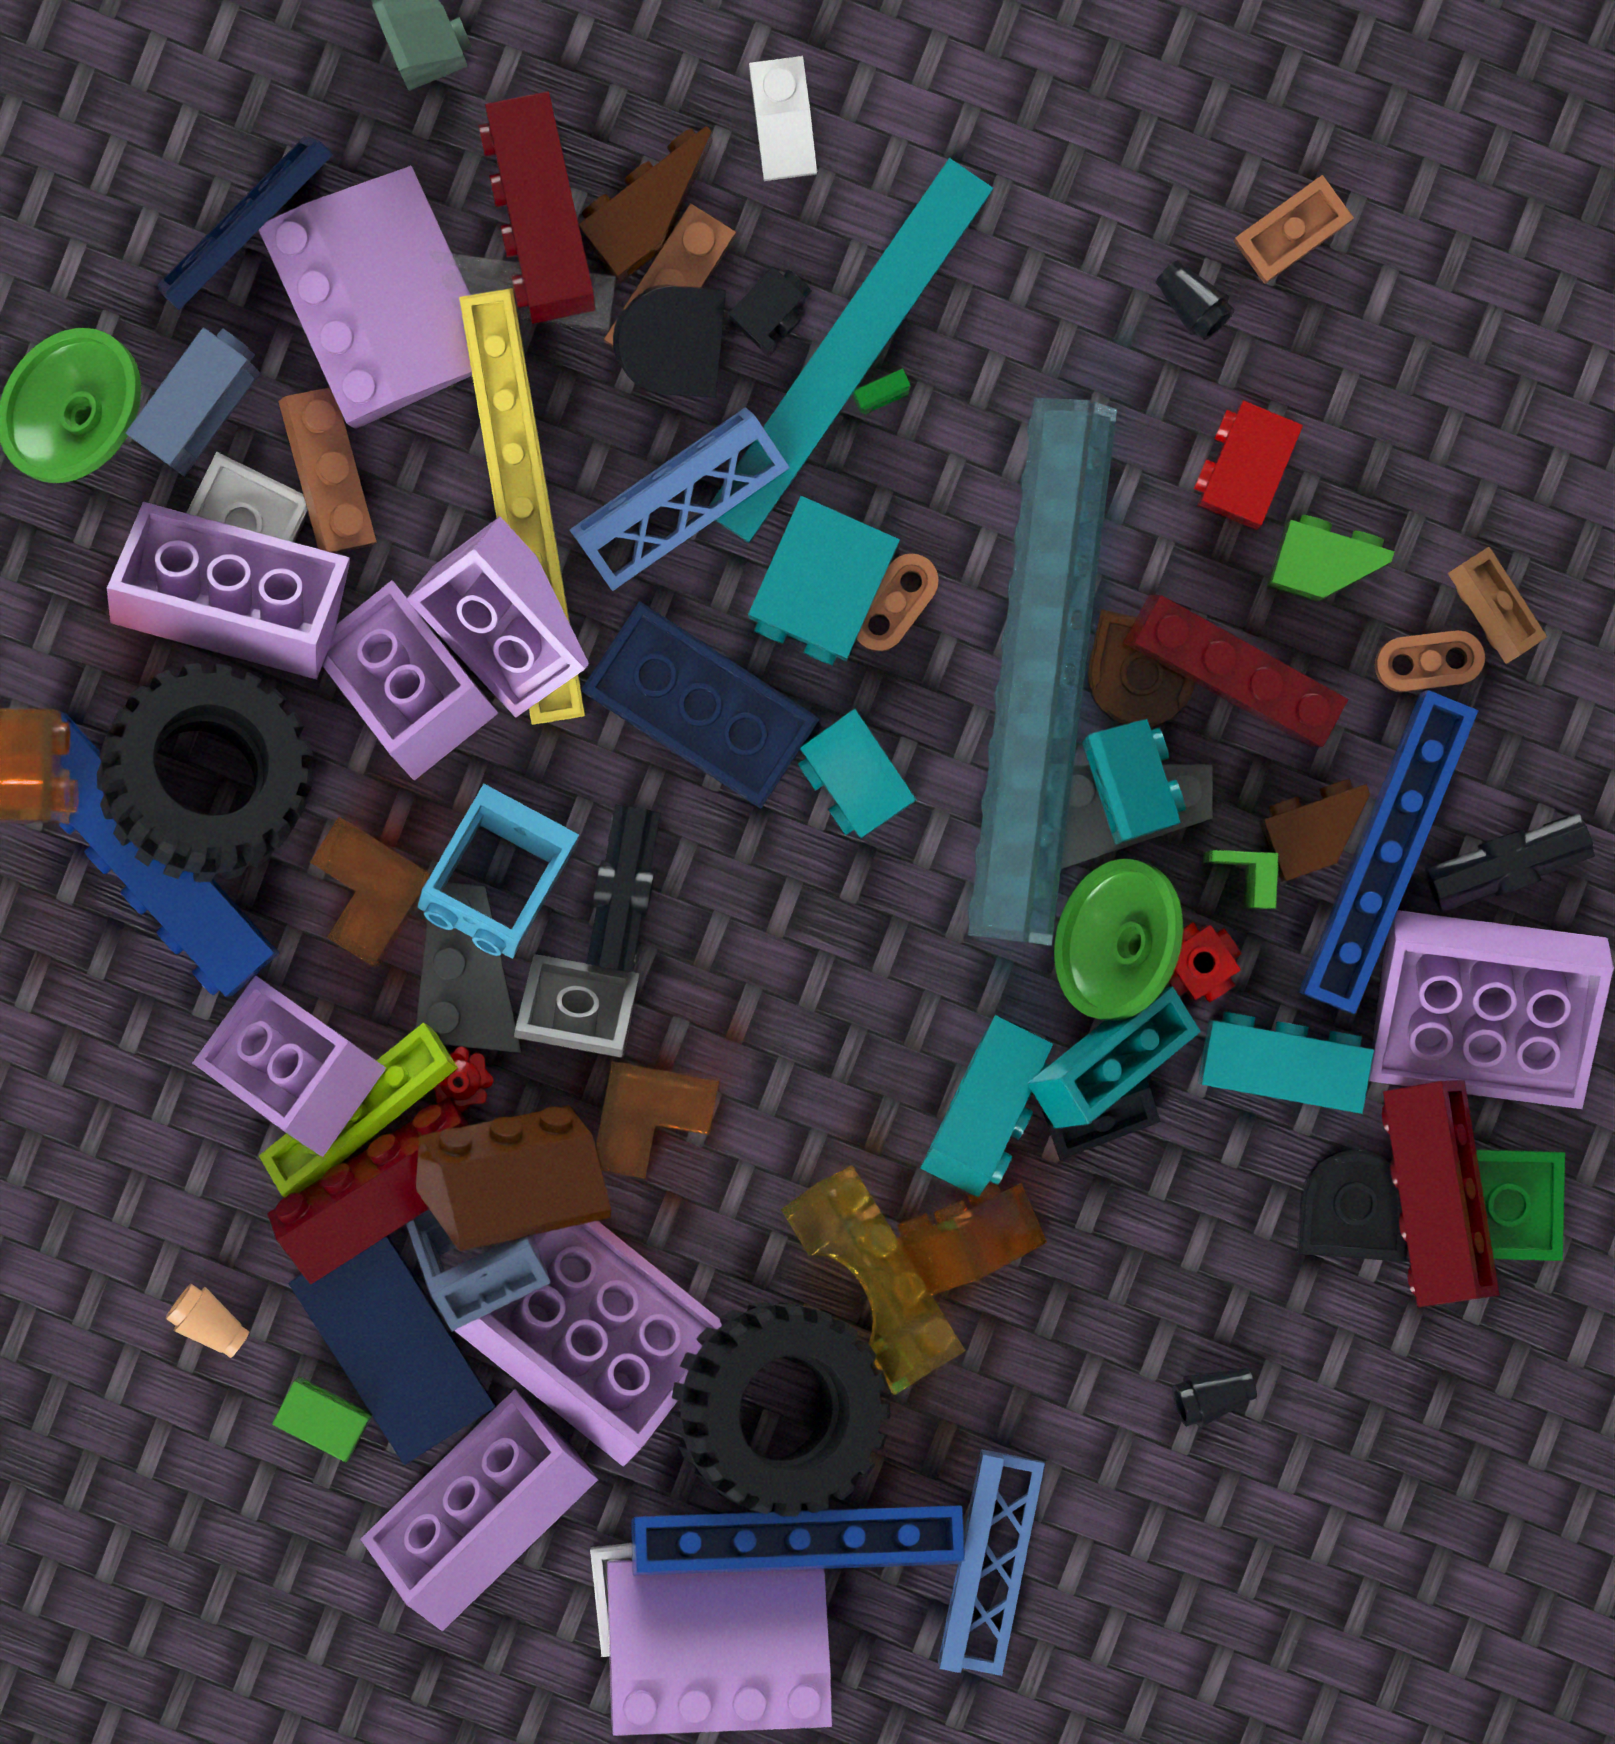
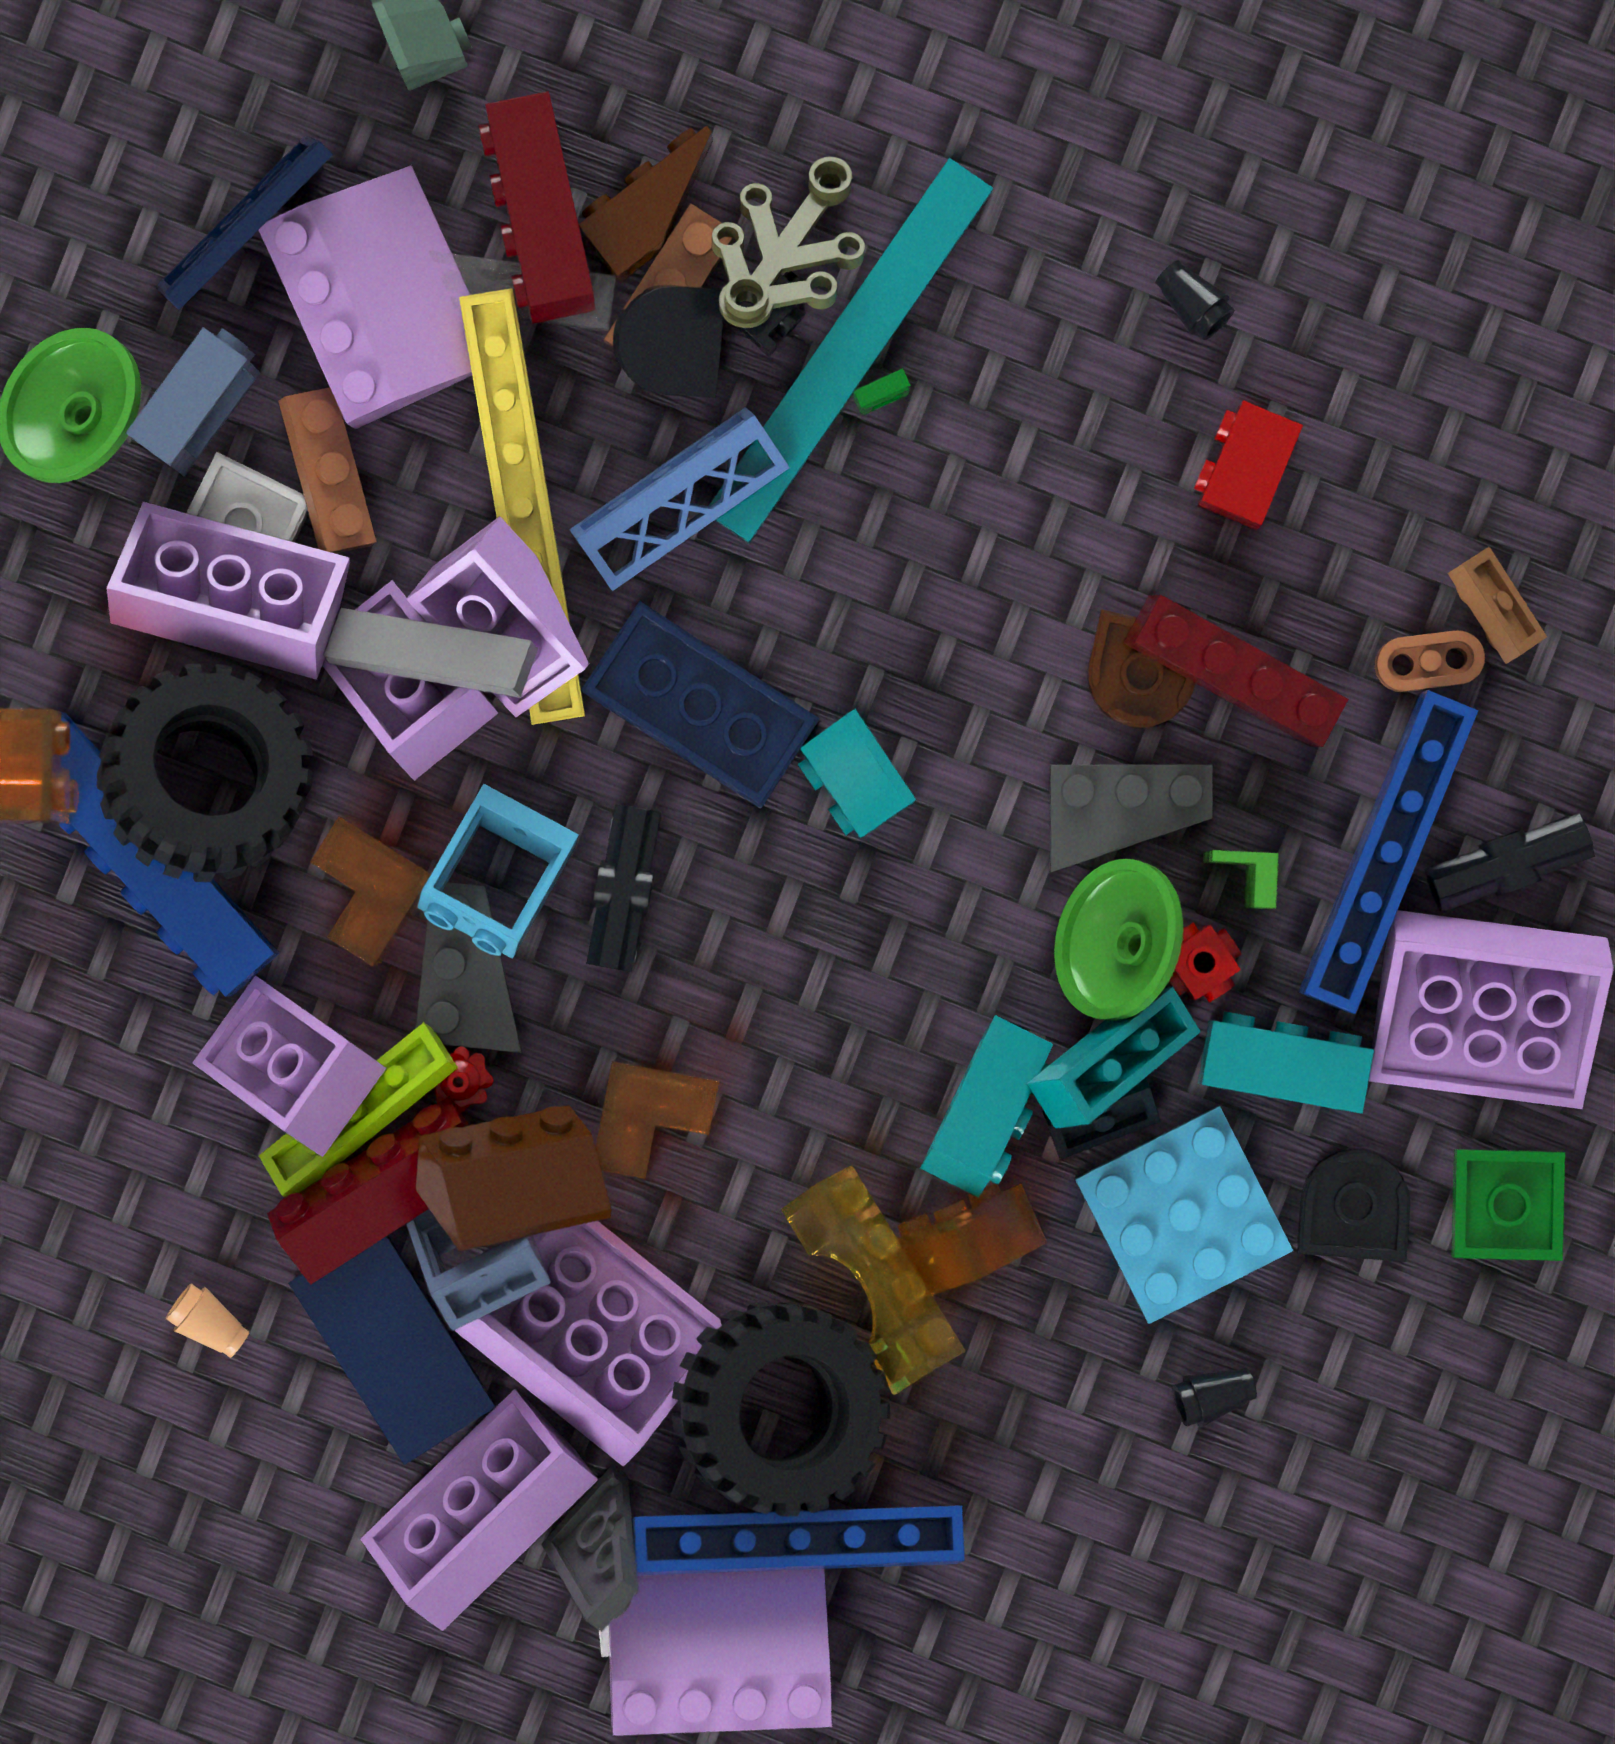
(322, 1419): bright green piece -> none
(431, 652): none -> light grey tile
(577, 1006): light grey slope -> none
(597, 1550): none -> dark grey wing
(783, 118): white slope -> none
(785, 251): none -> plant
(822, 581): teal panel -> none
(898, 605): nougat plate -> none
(970, 1571): medium blue fence -> none
(1042, 670): clear light blue brick -> none
(1133, 781): teal slope -> none
(1183, 1214): none -> medium azure plate
(1293, 229): nougat plate -> none
(1313, 833): reddish brown slope -> none
(1320, 562): bright green slope -> none
(1440, 1193): dark red brick -> none

